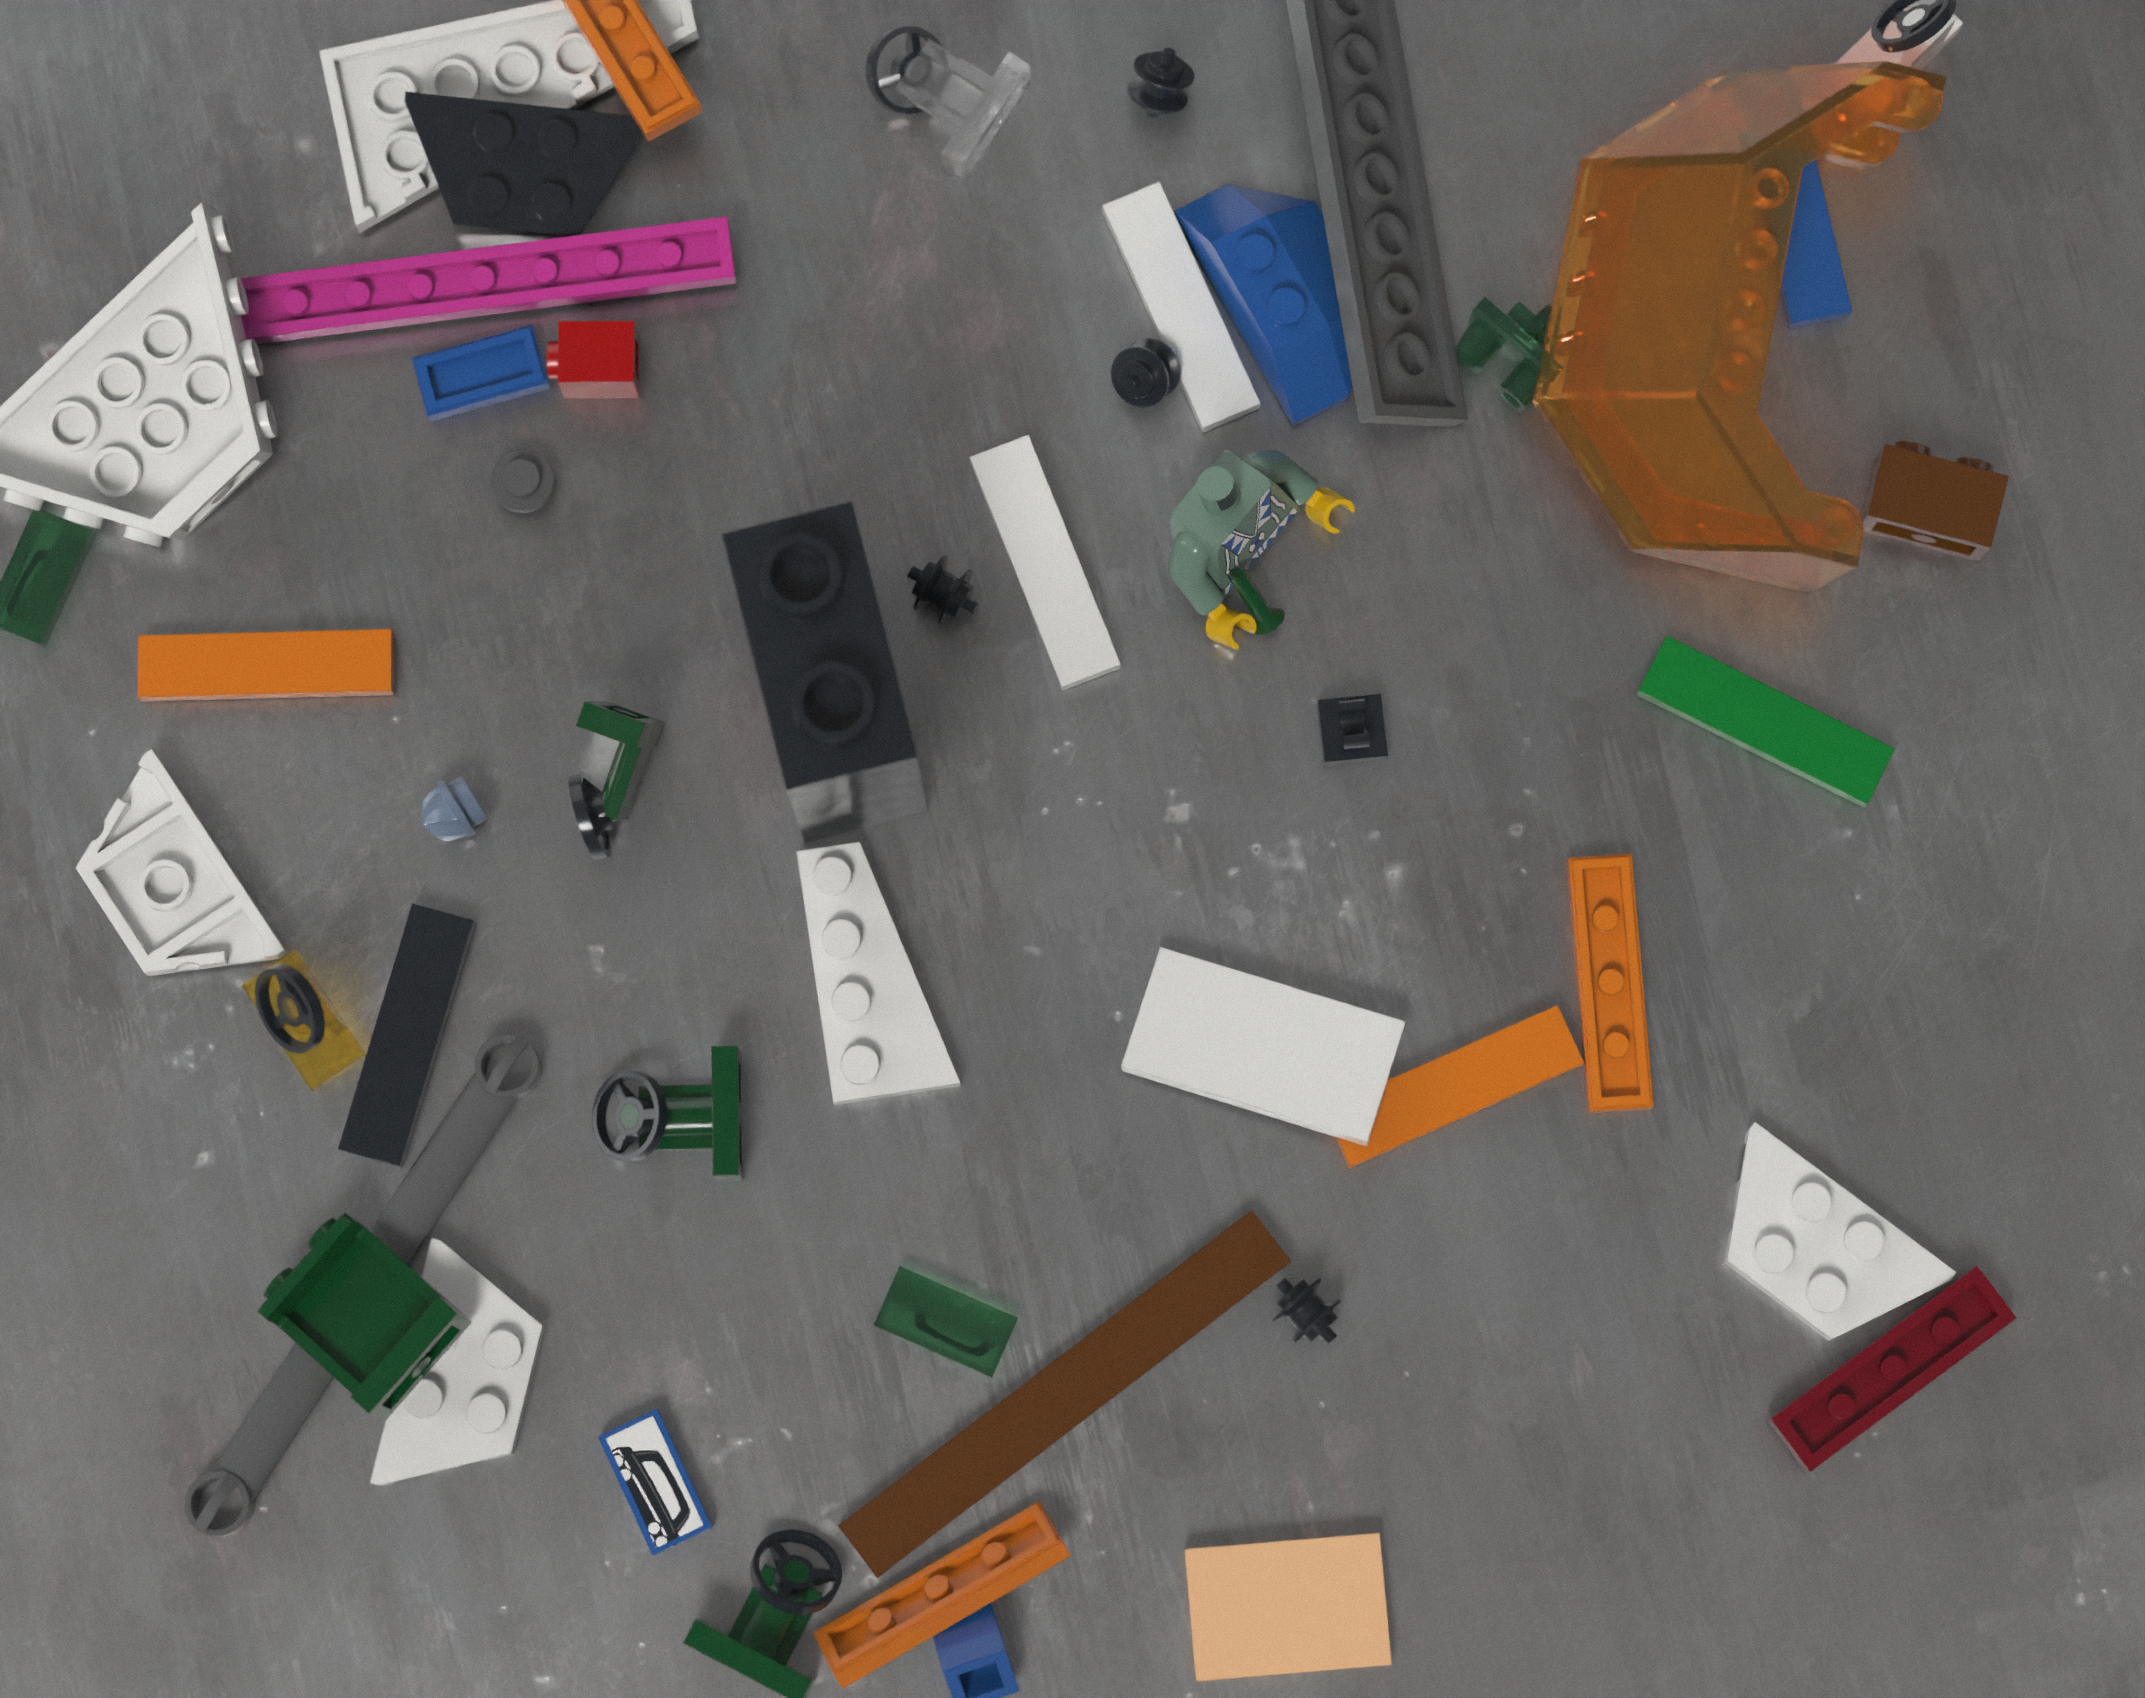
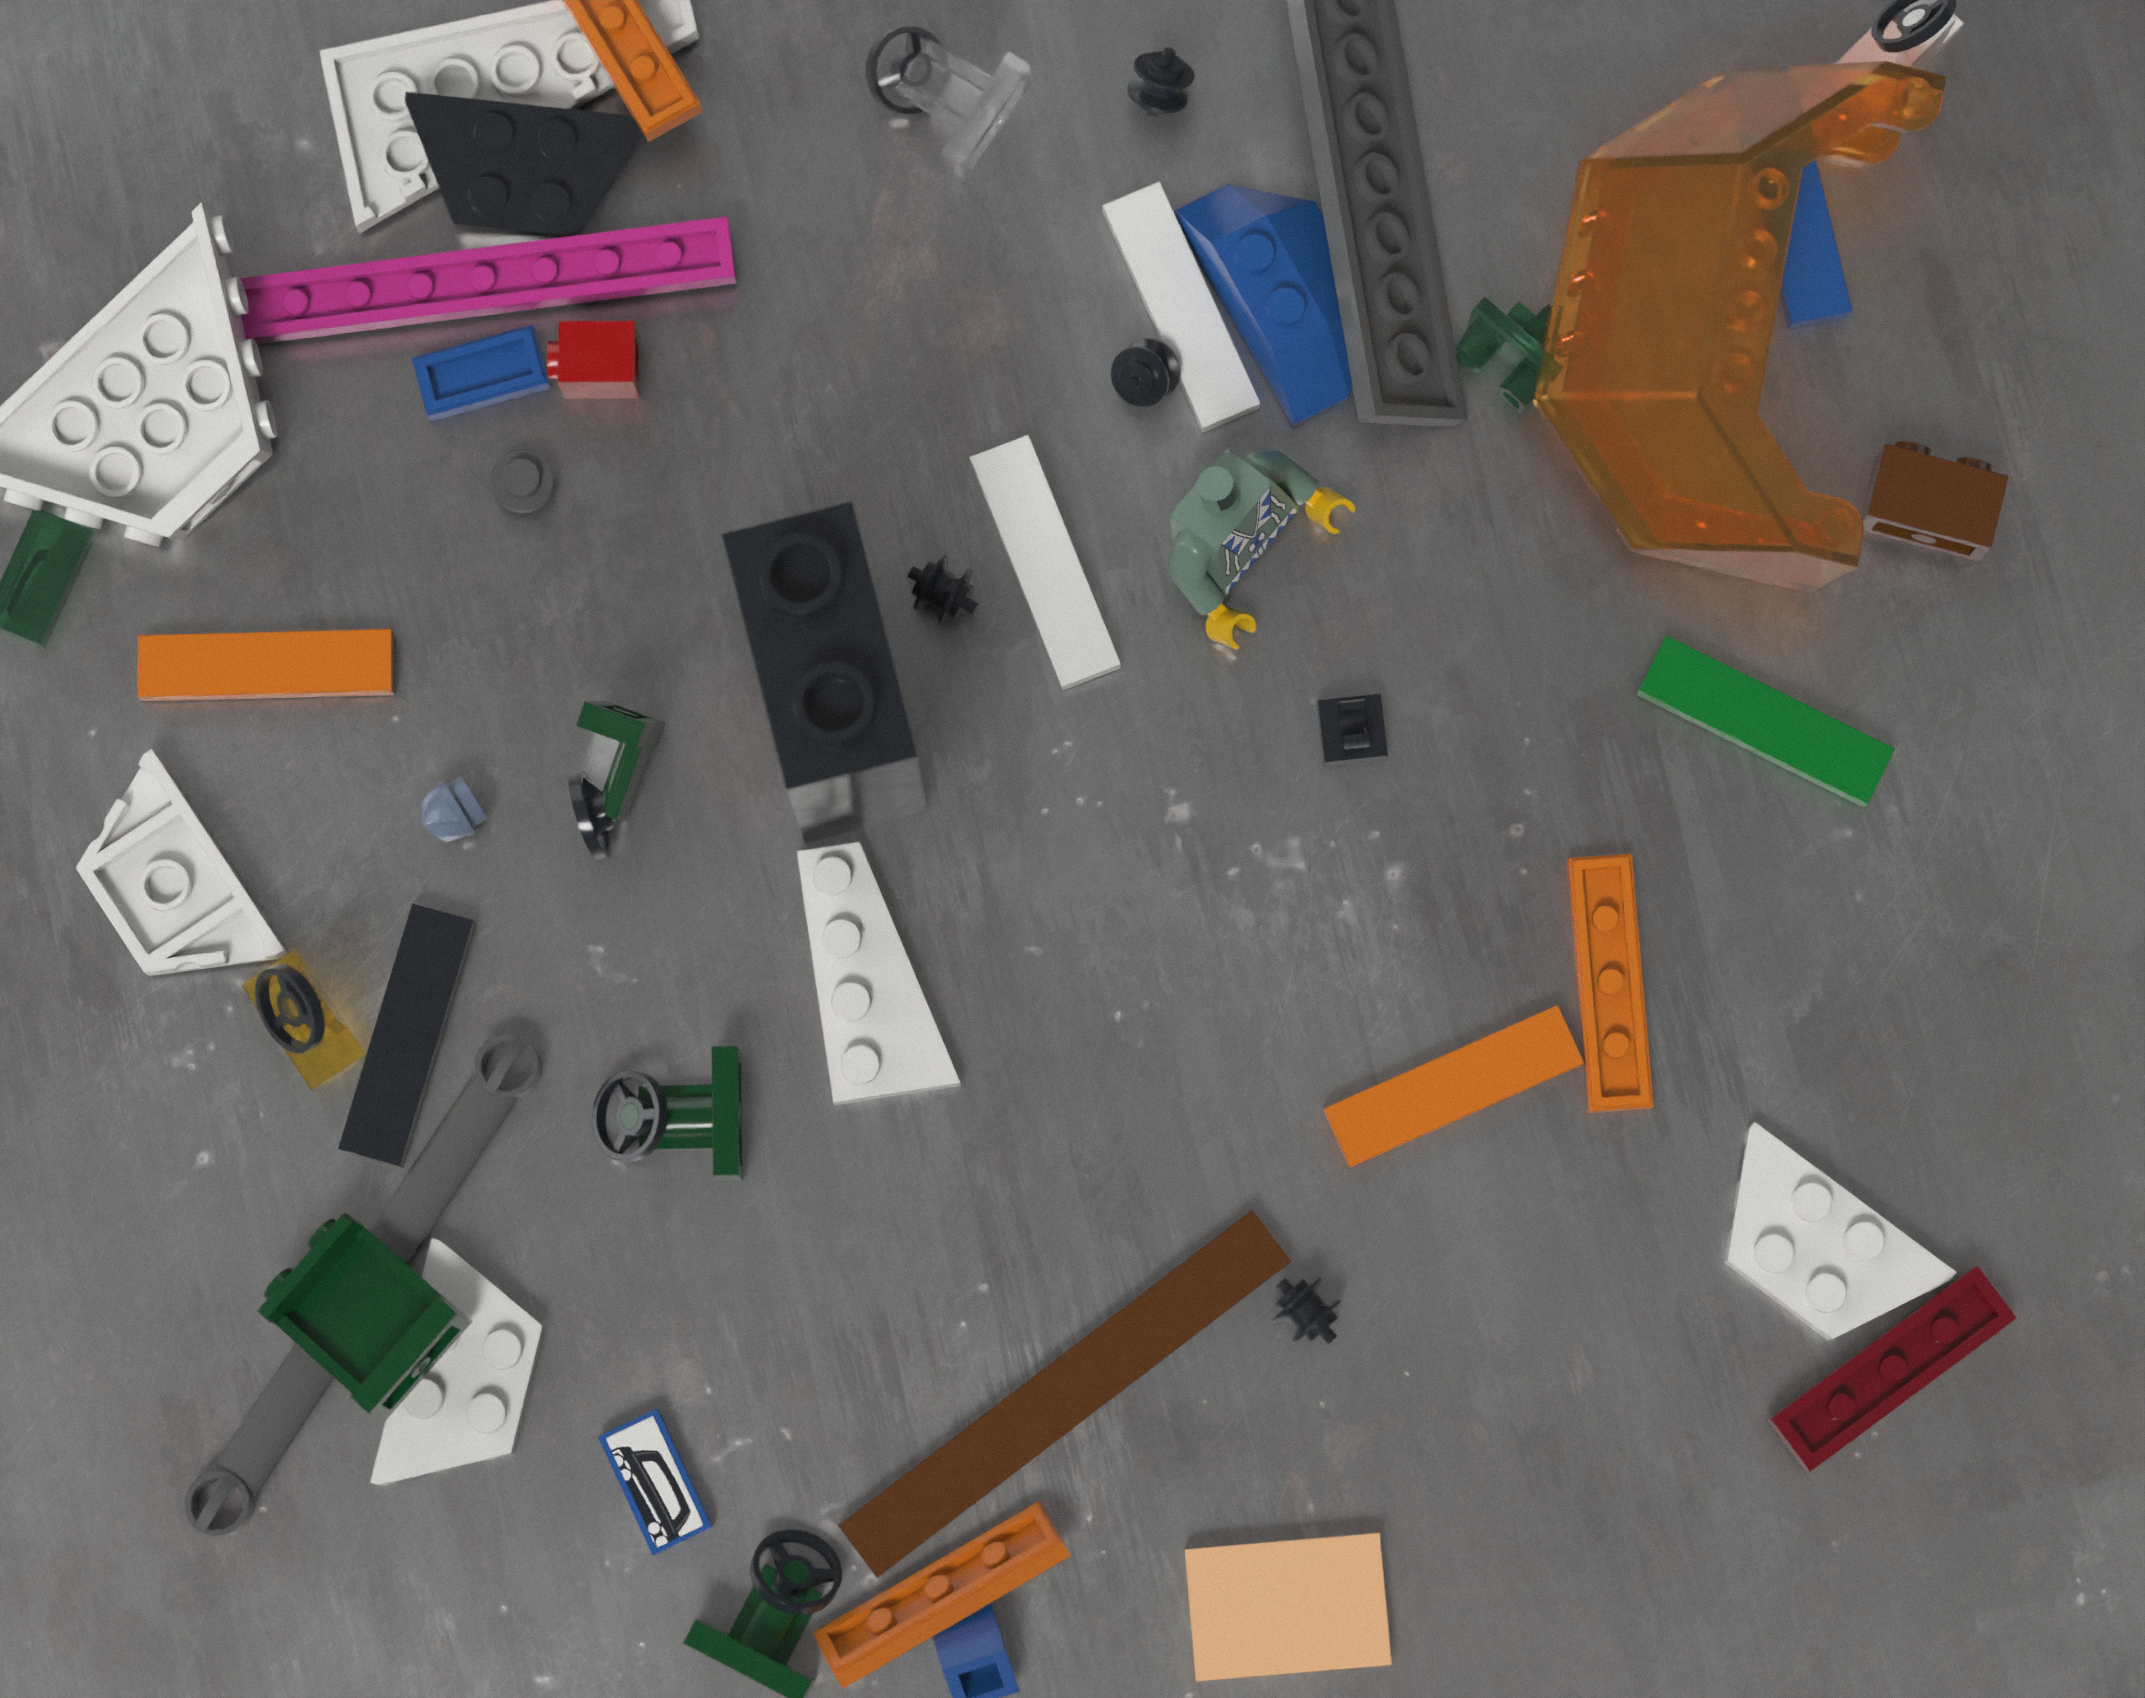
(945, 1322): clear green tile -> none
(1263, 1046): white tile -> none
(1266, 618): dark green piece -> none

